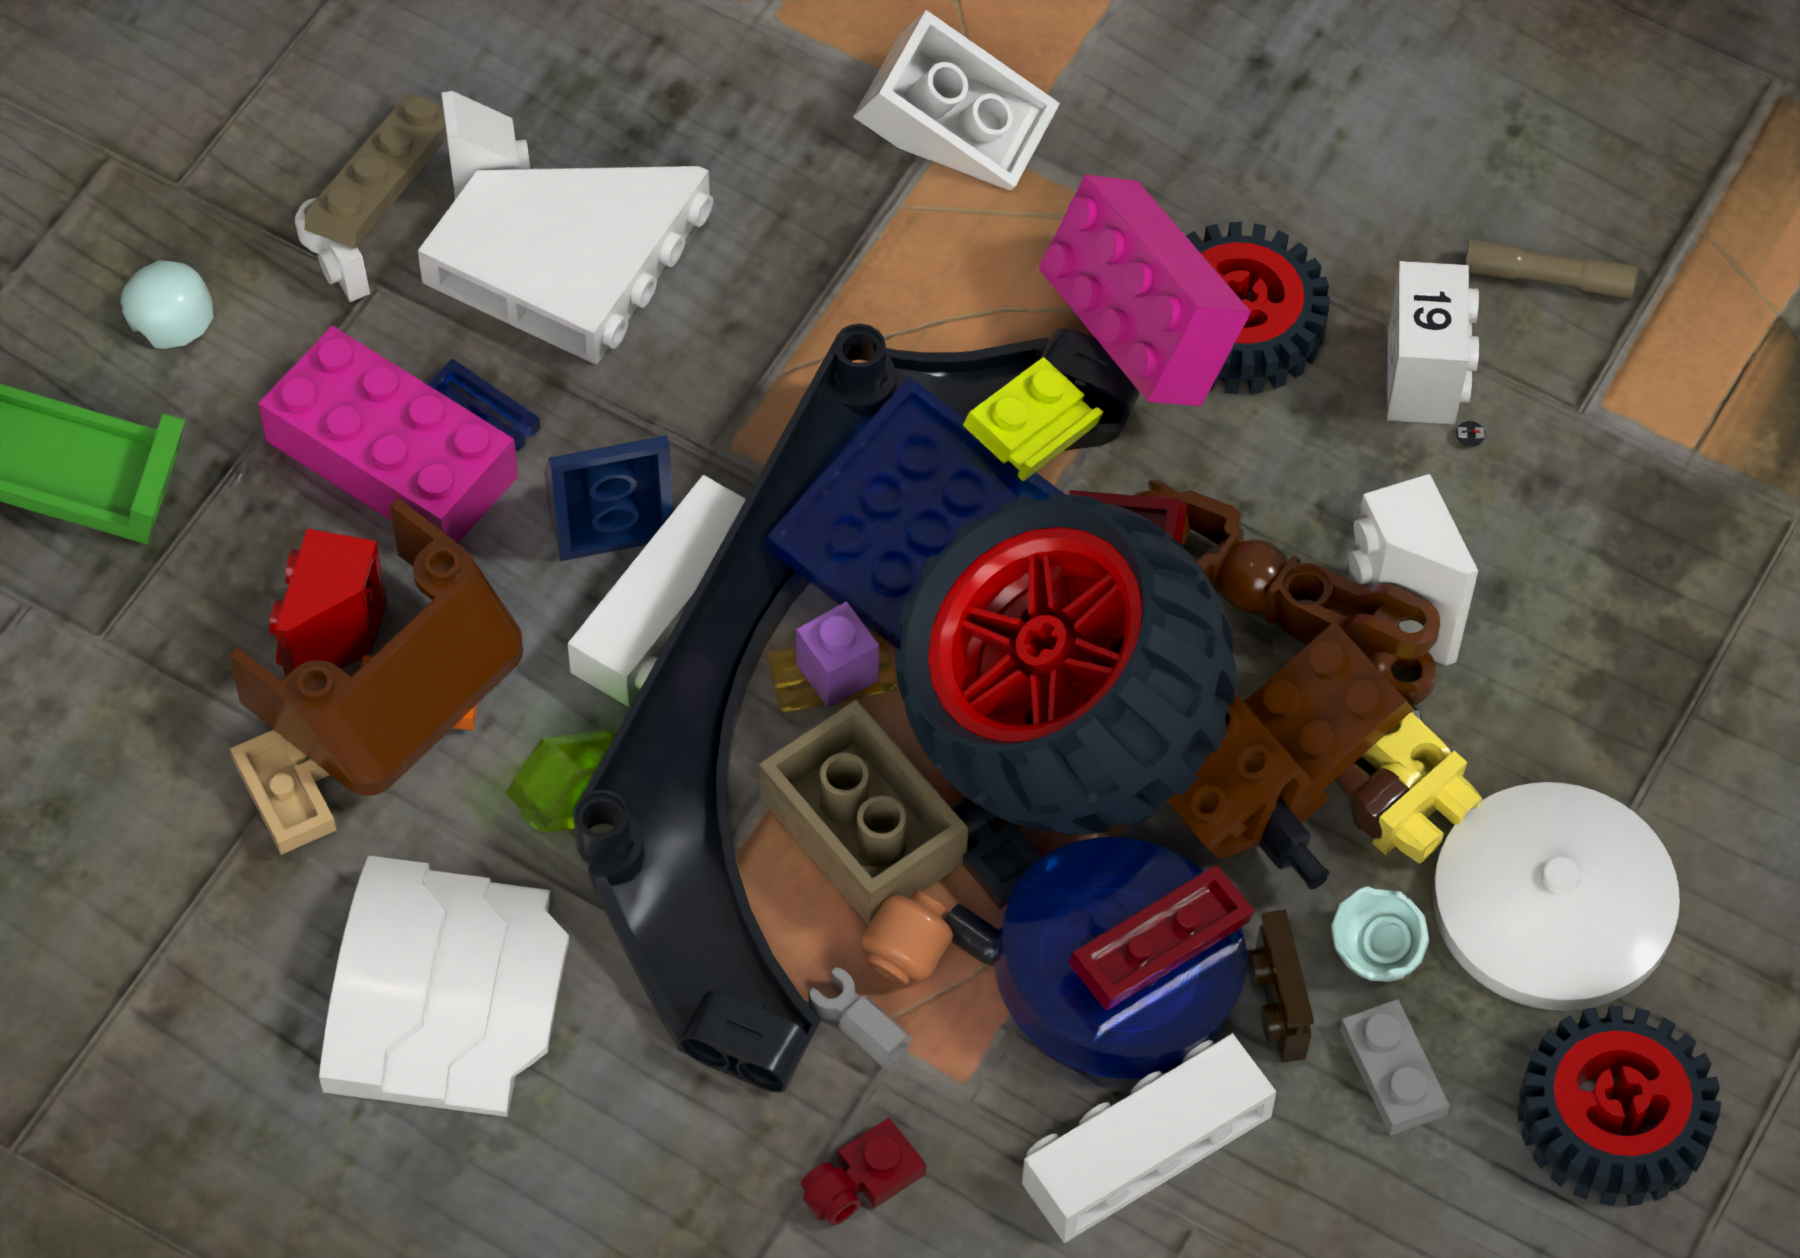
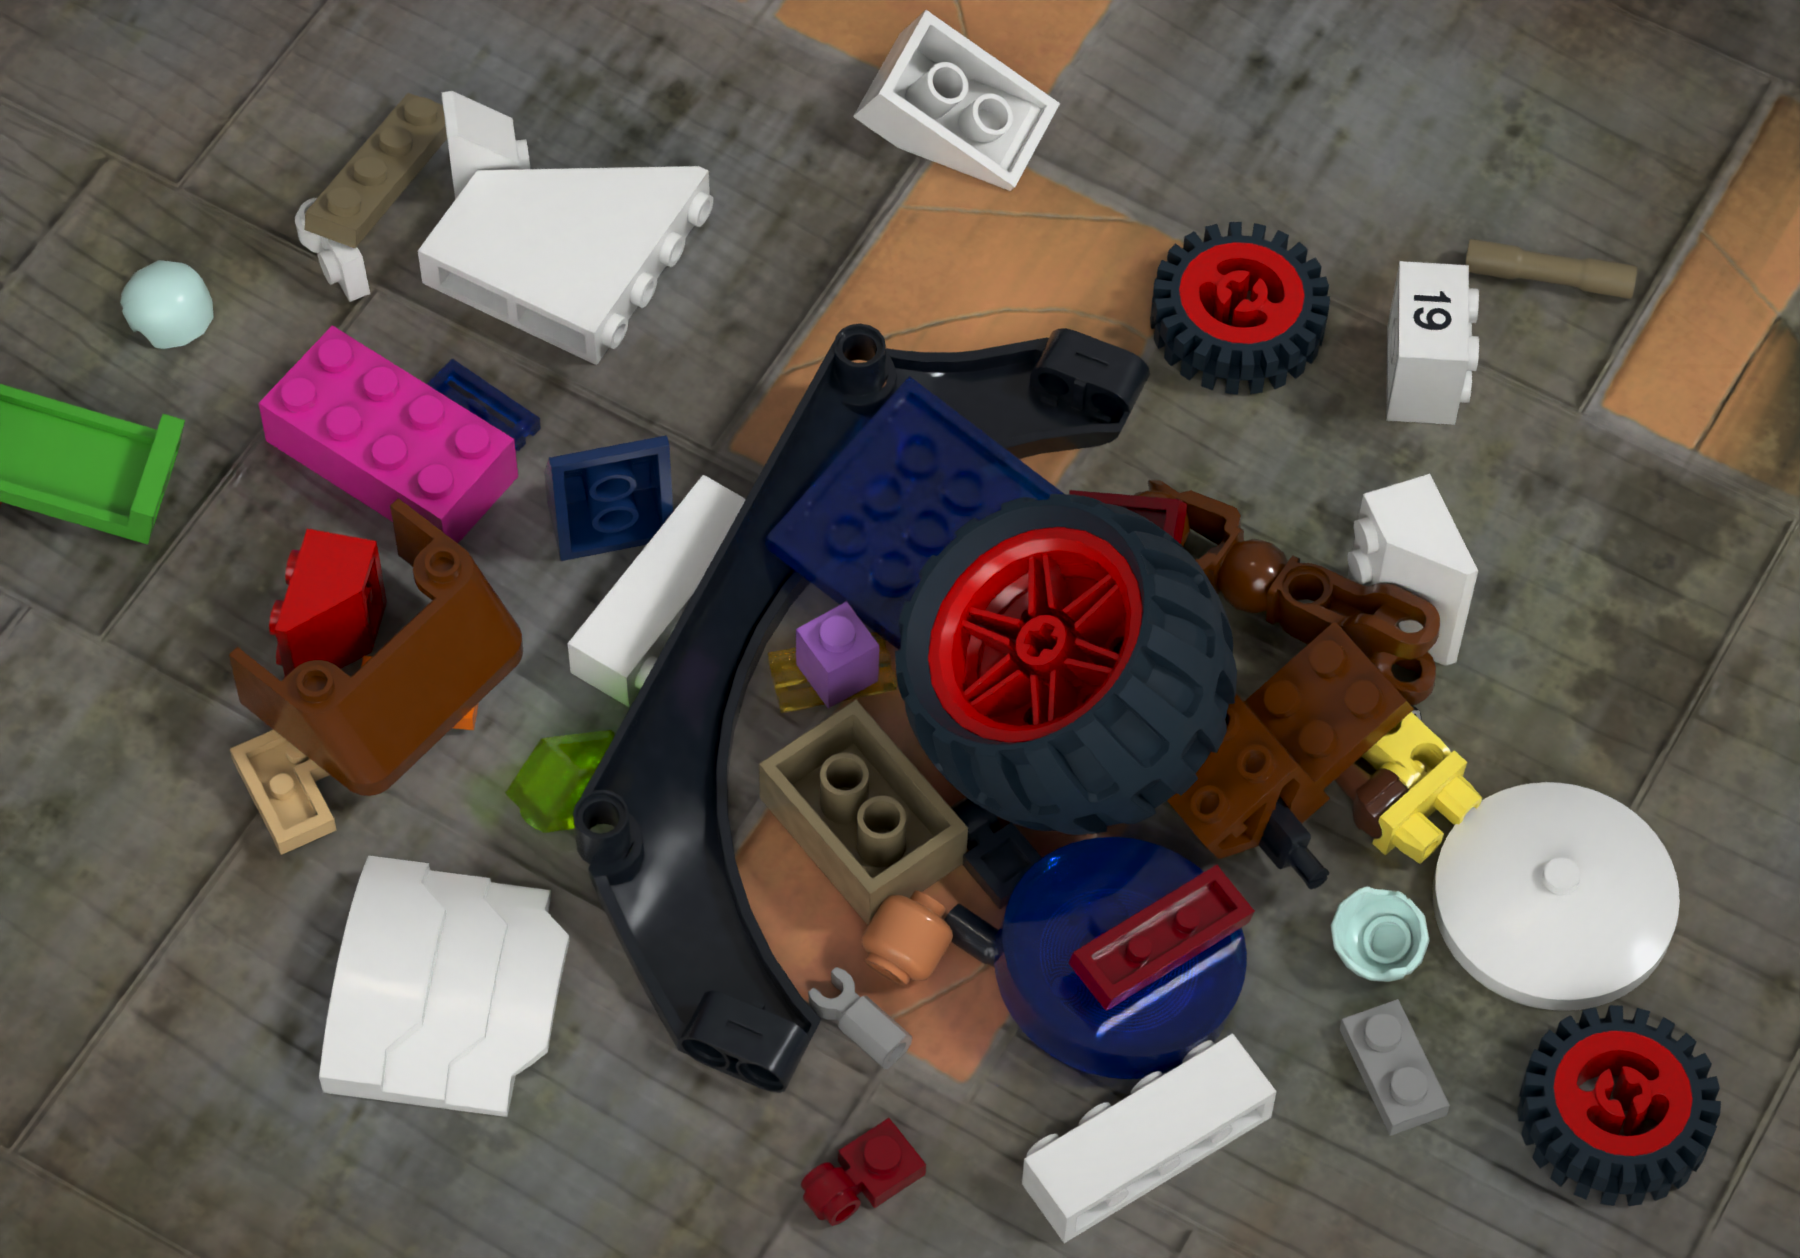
(1032, 418): neon yellow plate -> none
(1144, 290): dark pink brick -> none
(1278, 970): dark brown plate -> none
(1470, 433): black piece -> none

